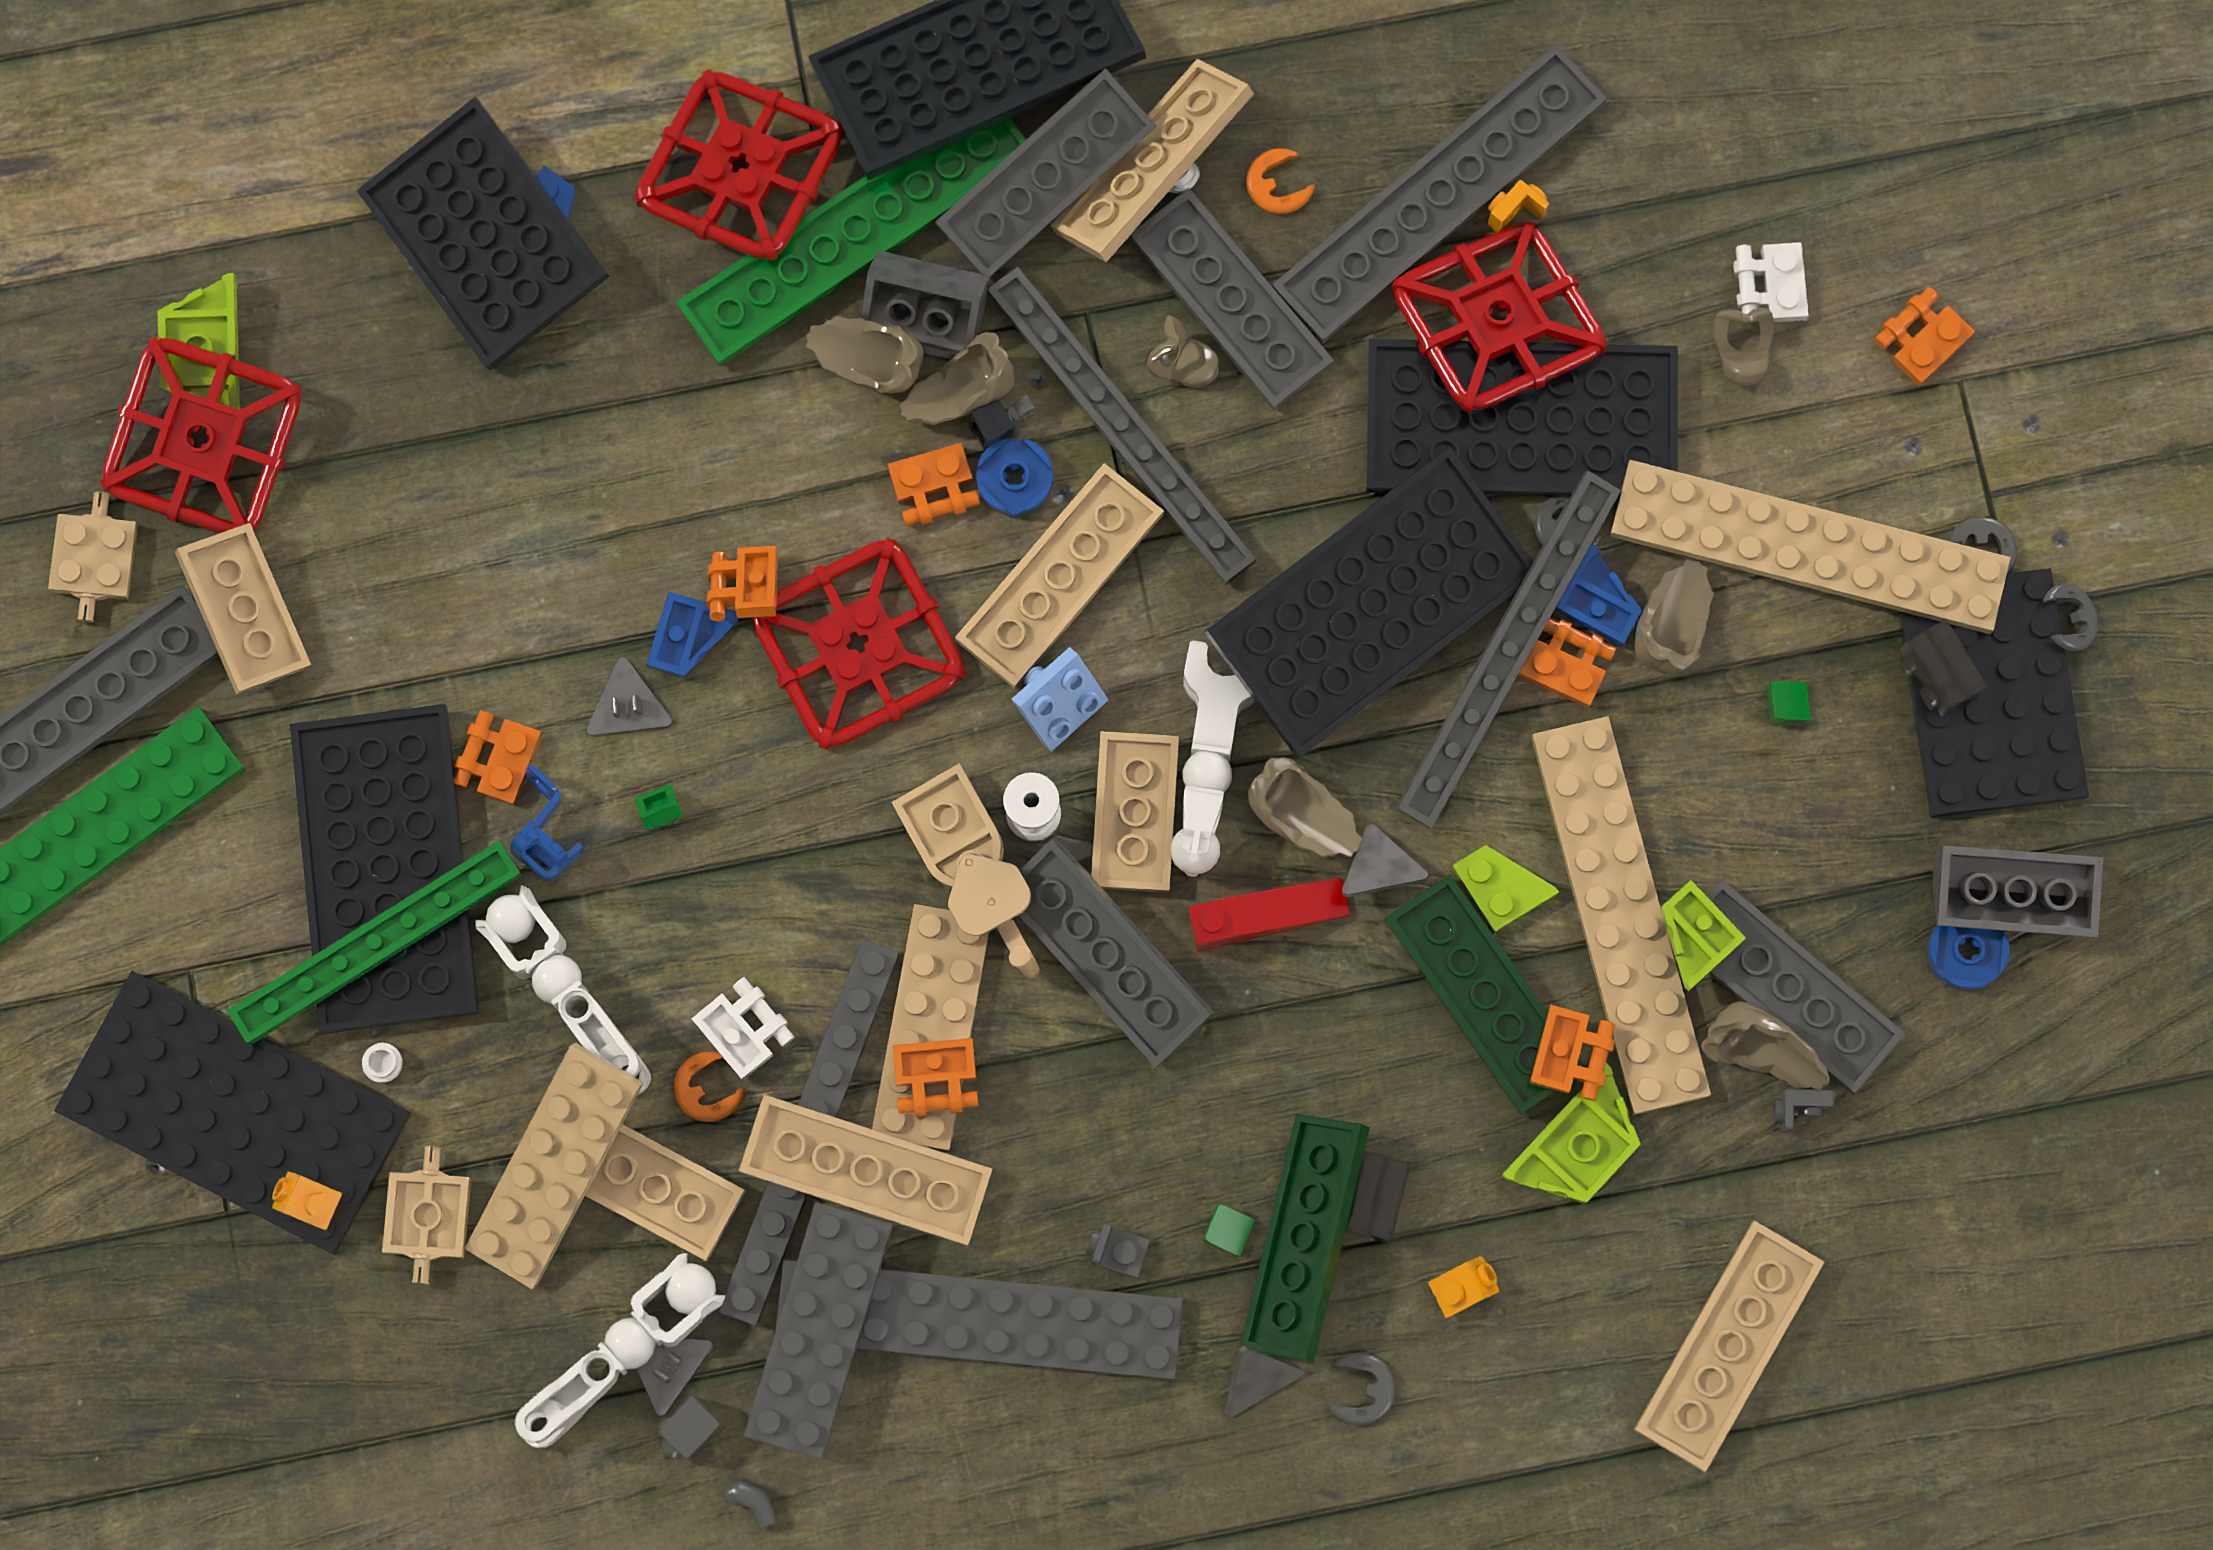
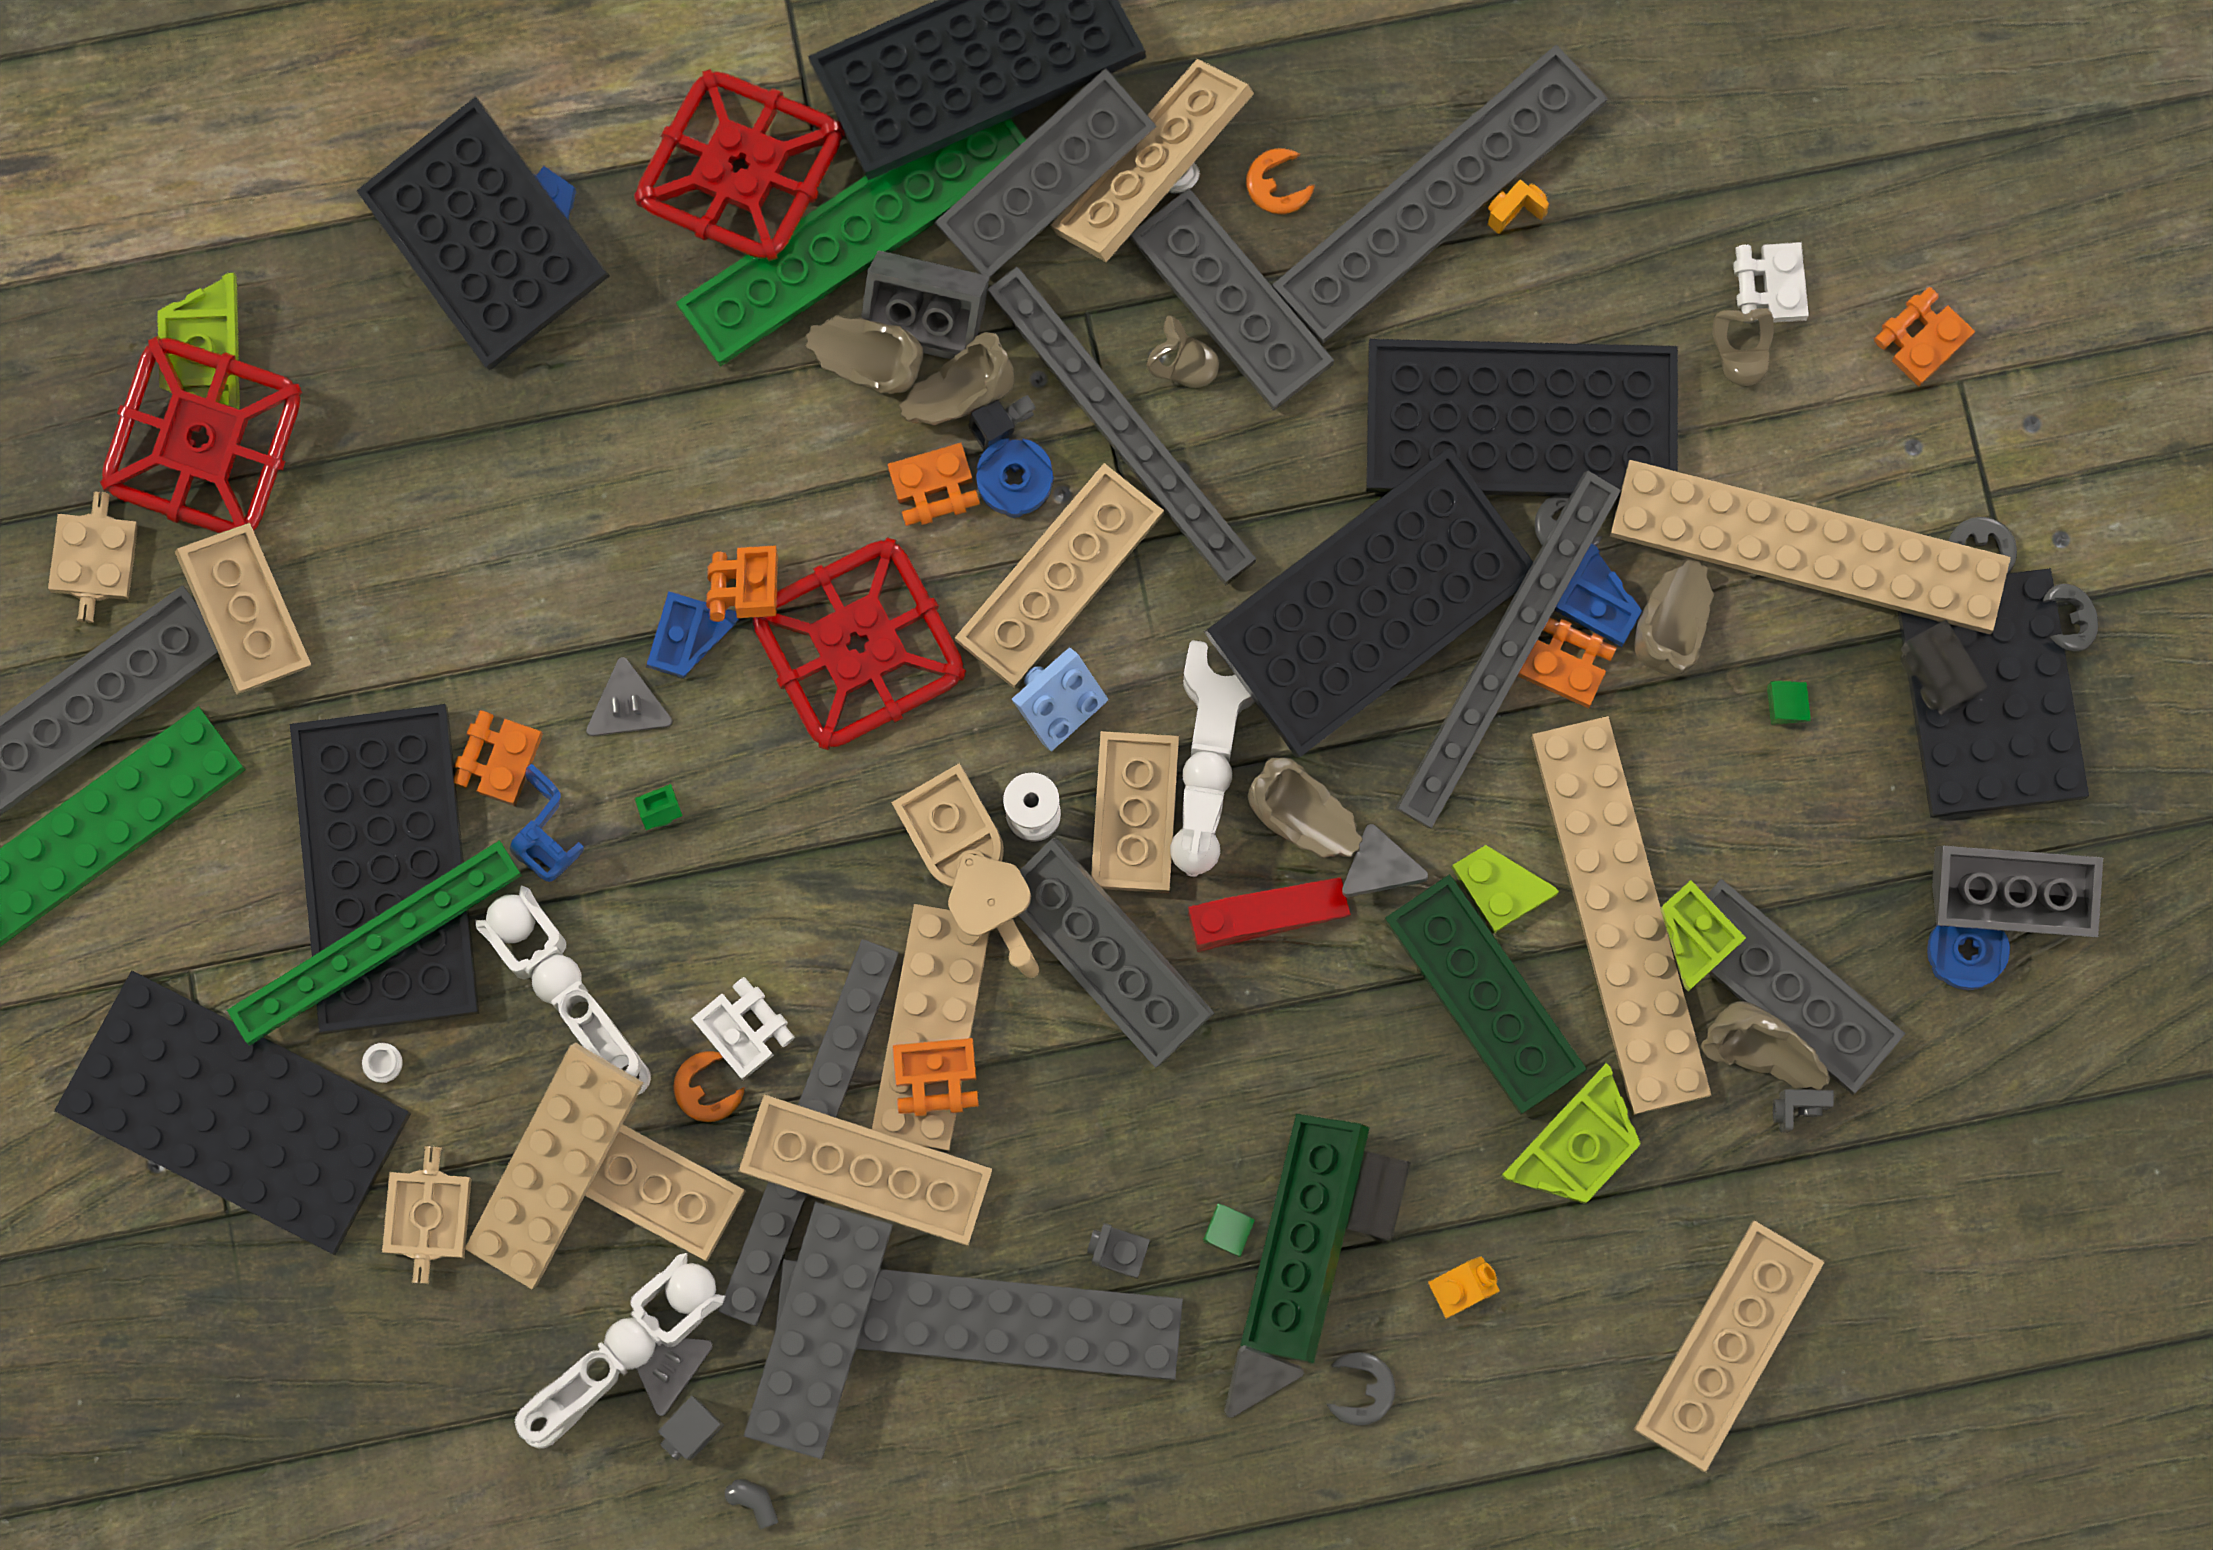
(305, 1200): light orange bracket -> none
(1493, 337): red plate -> none
(1560, 1050): orange plate -> none

